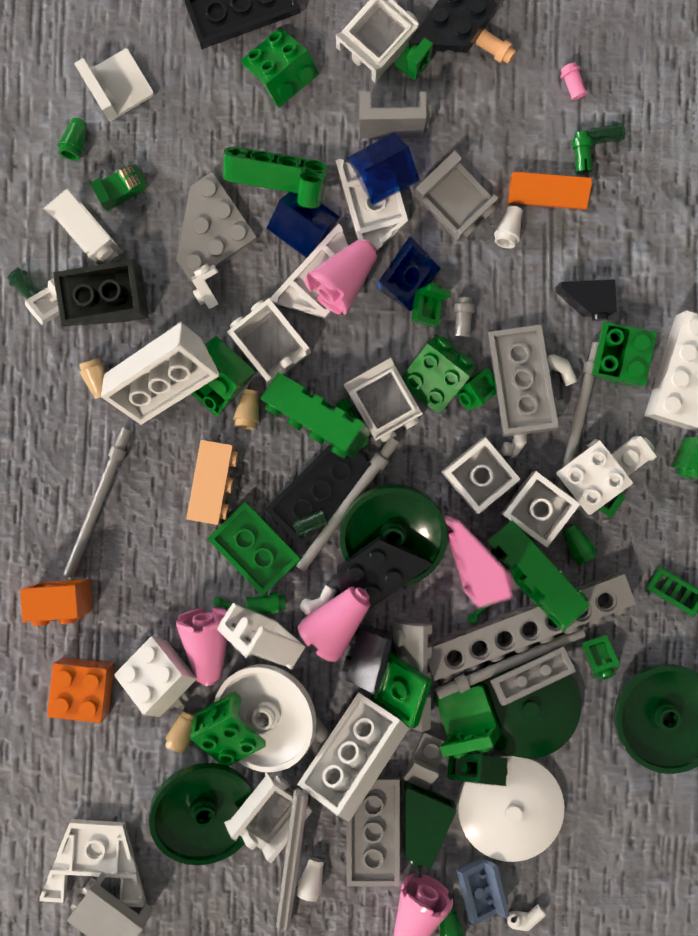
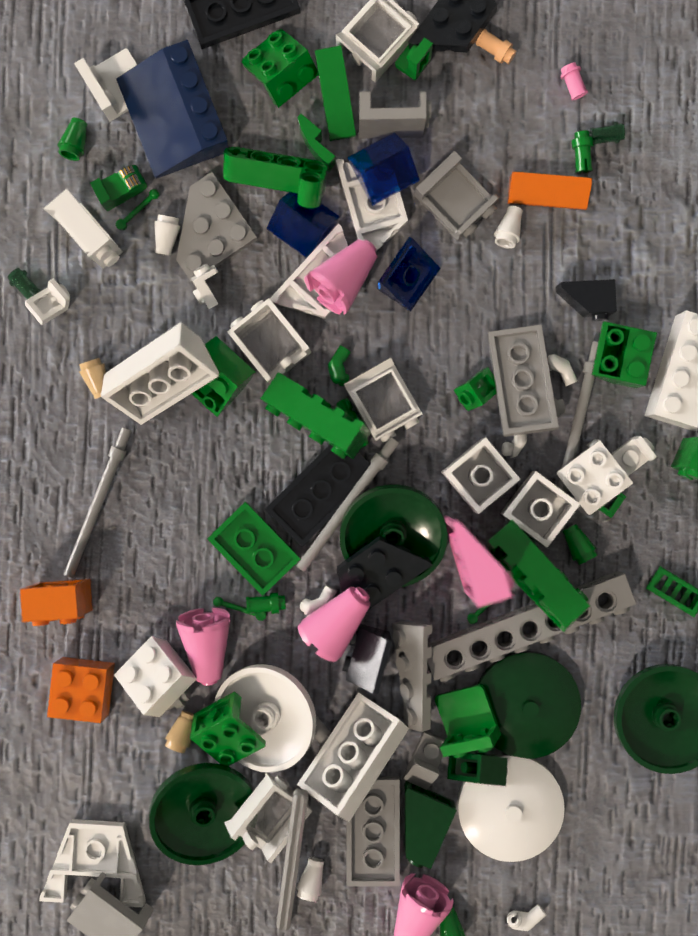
(101, 294): pearl dark grey slope -> none
(121, 224): none -> green hinge
(166, 233): none -> white cone
(172, 110): none -> dark blue slope
(212, 482): light nougat brick -> none
(248, 410): tan cone -> none
(260, 636): white window -> none
(309, 523): clear green pin -> none
(312, 137): none -> green slope
(335, 93): none -> green slope
(336, 366): none -> green arm
(403, 690): green tile -> none
(428, 304): green bracket -> none
(438, 373): green bracket -> none
(462, 683): light grey bar -> none
(463, 310): light grey animal -> none
(482, 890): sand blue bracket -> none
(532, 676): light grey plate -> none
(600, 657): green bracket -> none

